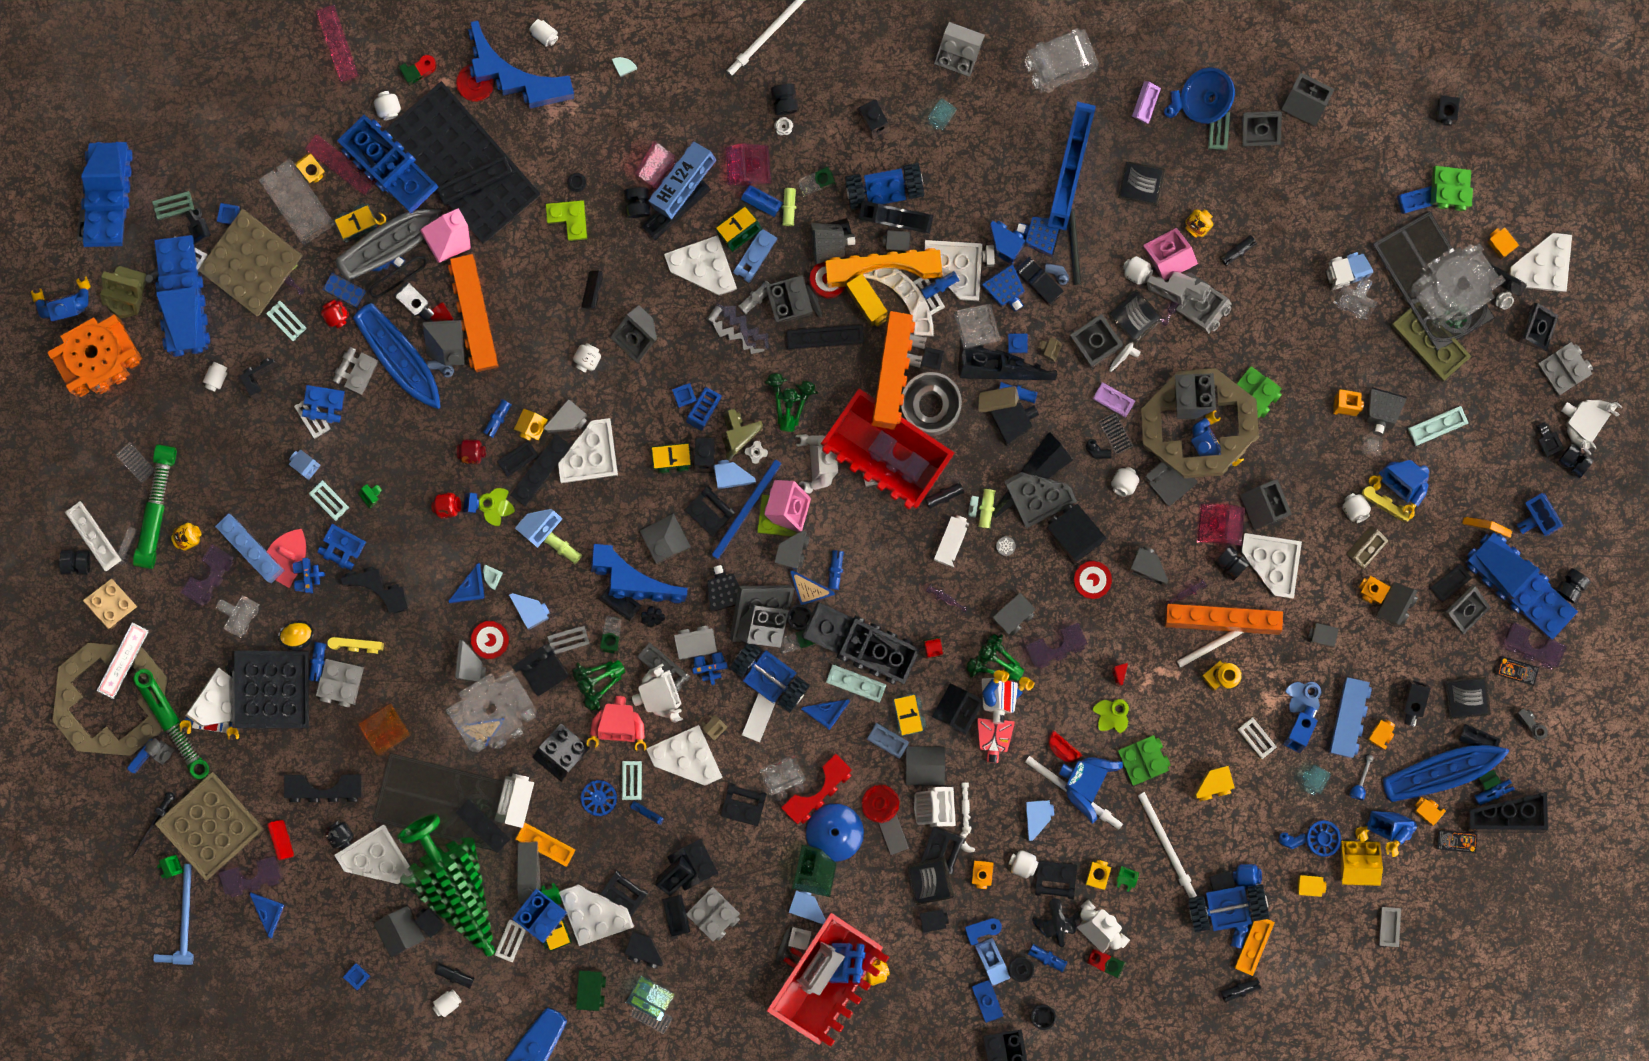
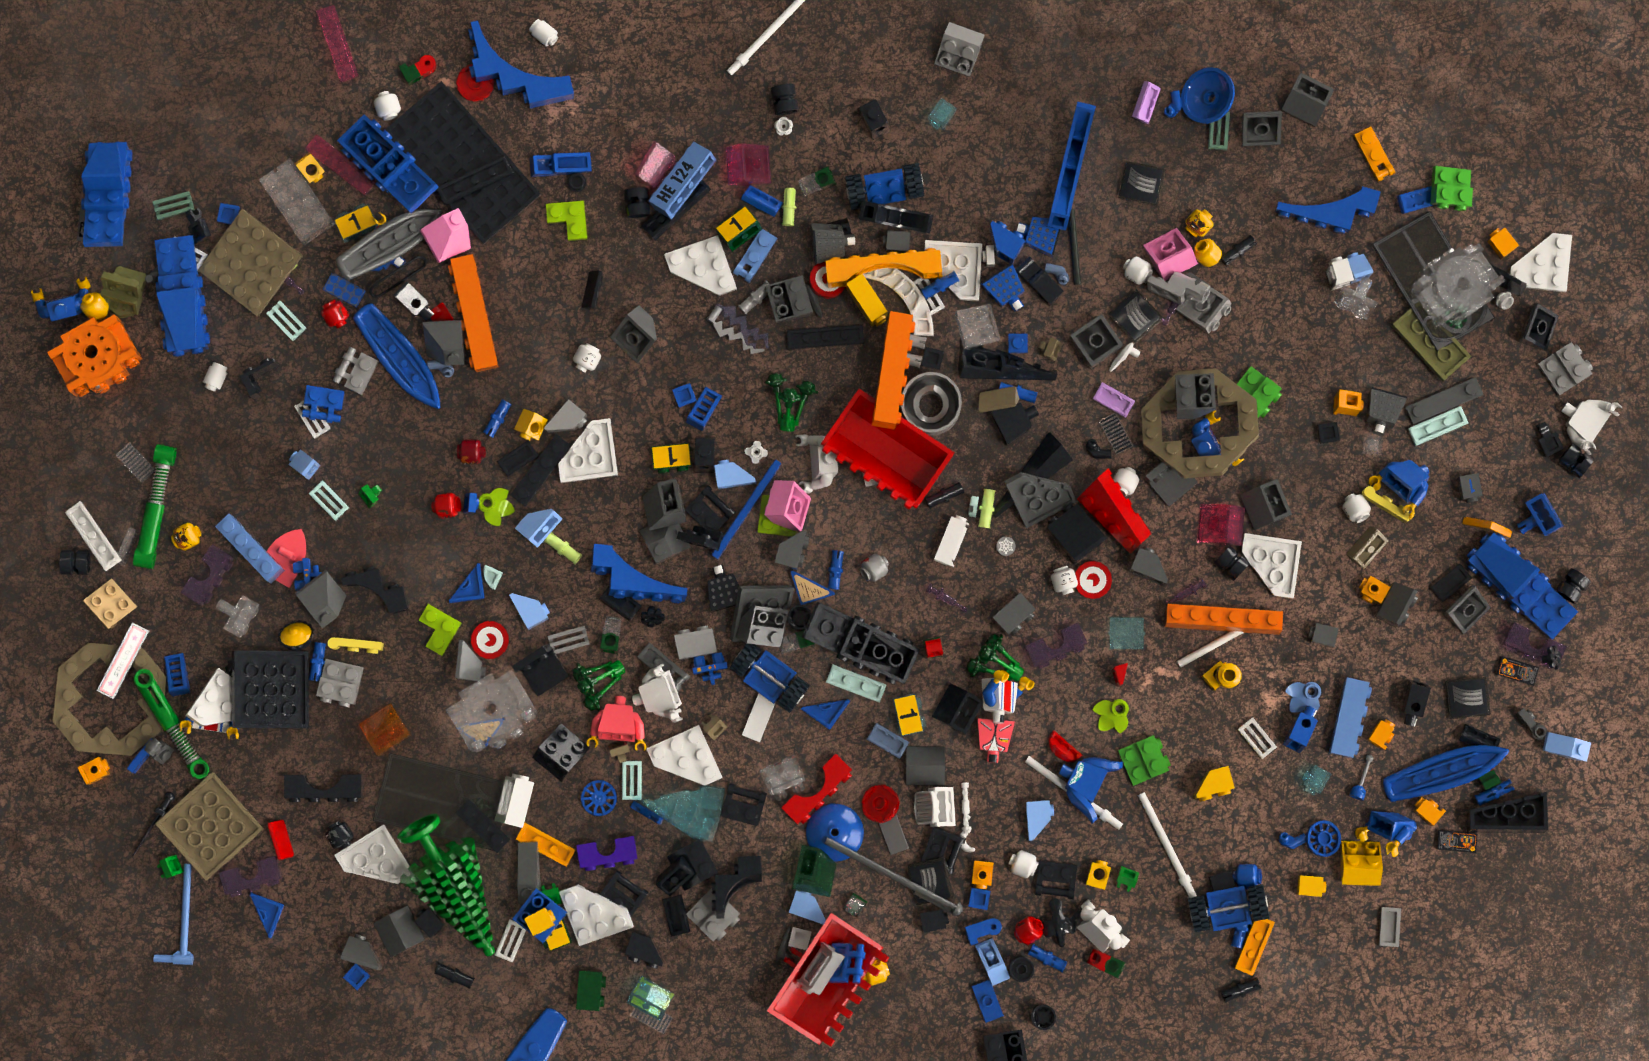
(88, 776): none -> light orange brick
(94, 306): none -> yellow head
(175, 691): none -> blue slope
(322, 598): none -> dark grey slope
(343, 541): blue plate -> none
(361, 952): none -> dark grey slope
(444, 627): none -> lime plate
(446, 1003): white brick -> none
(540, 921): none -> yellow brick
(560, 164): none -> blue slope
(619, 749): none -> dark tan tile
(624, 66): light aqua tile -> none
(624, 852): none -> dark purple arch
(664, 505): none -> dark grey slope
(691, 812): none -> clear light blue wedge
(702, 537): none -> black bracket
(725, 886): none -> black arch
(737, 436): olive piece -> none
(855, 905): none -> clear leg
(874, 567): none -> light grey head
(911, 468): arch -> none
(920, 891): none -> dark grey bar
(979, 898): none -> blue plate
(1028, 930): none -> red head
(1061, 61): clear piece -> none
(1064, 580): none -> white head
(1114, 512): none -> red wedge
(1126, 633): none -> clear light blue piece
(1207, 252): none -> yellow head
(1328, 433): none -> black plate
(1334, 215): none -> blue arch
(1374, 153): none -> light orange plate
(1444, 401): none -> dark grey plate
(1453, 104): black brick -> none
(1469, 487): none -> dark grey brick
(1552, 657): none -> black plant
(1566, 746): none -> light blue slope

